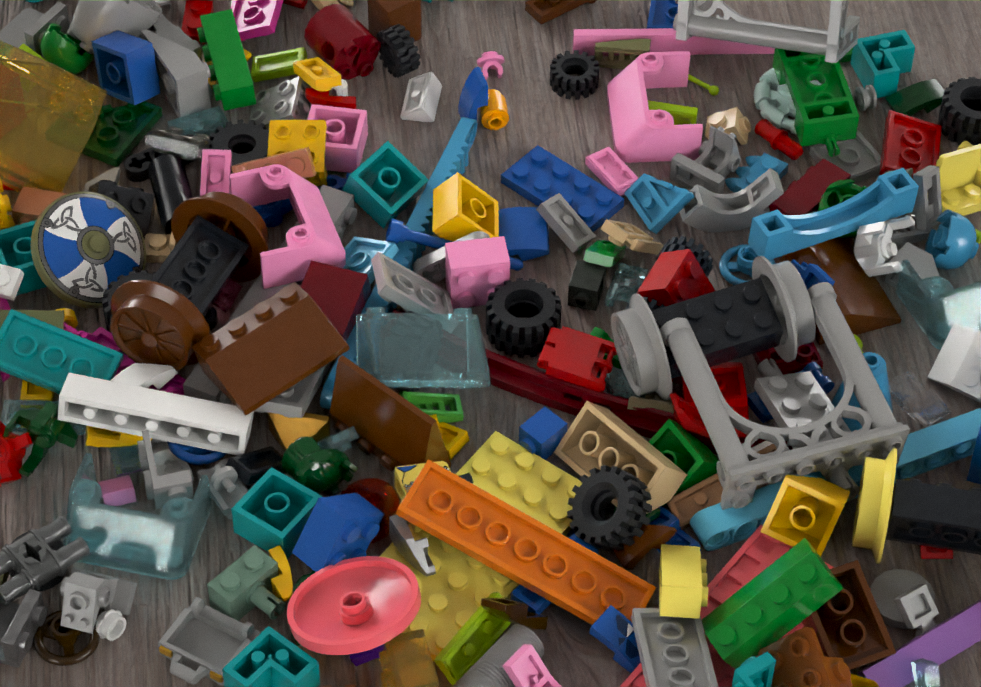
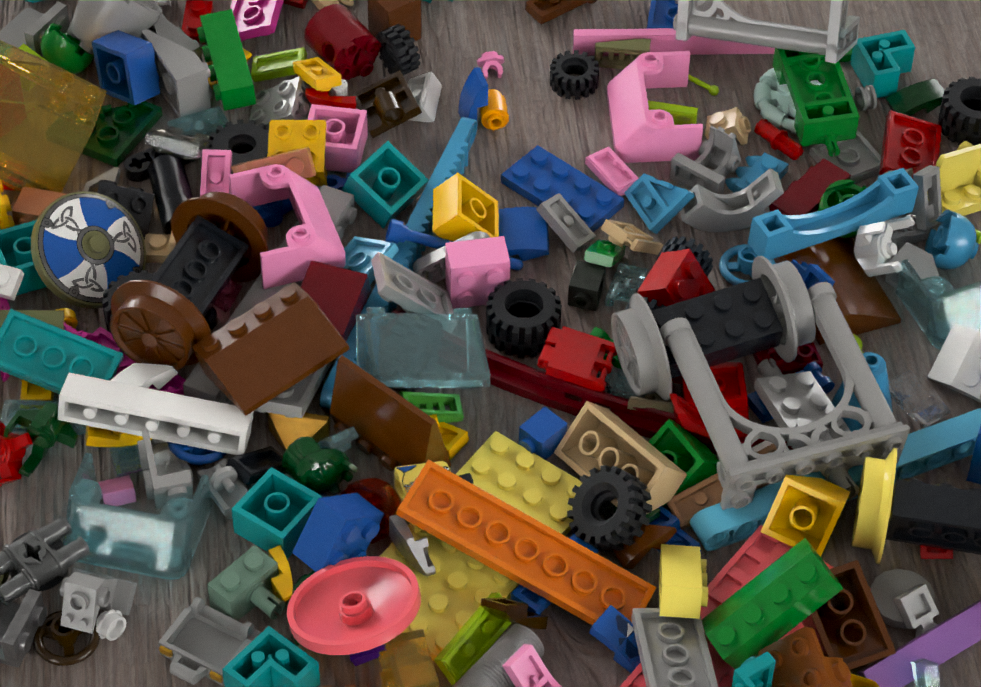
(387, 103): none -> dark brown plate

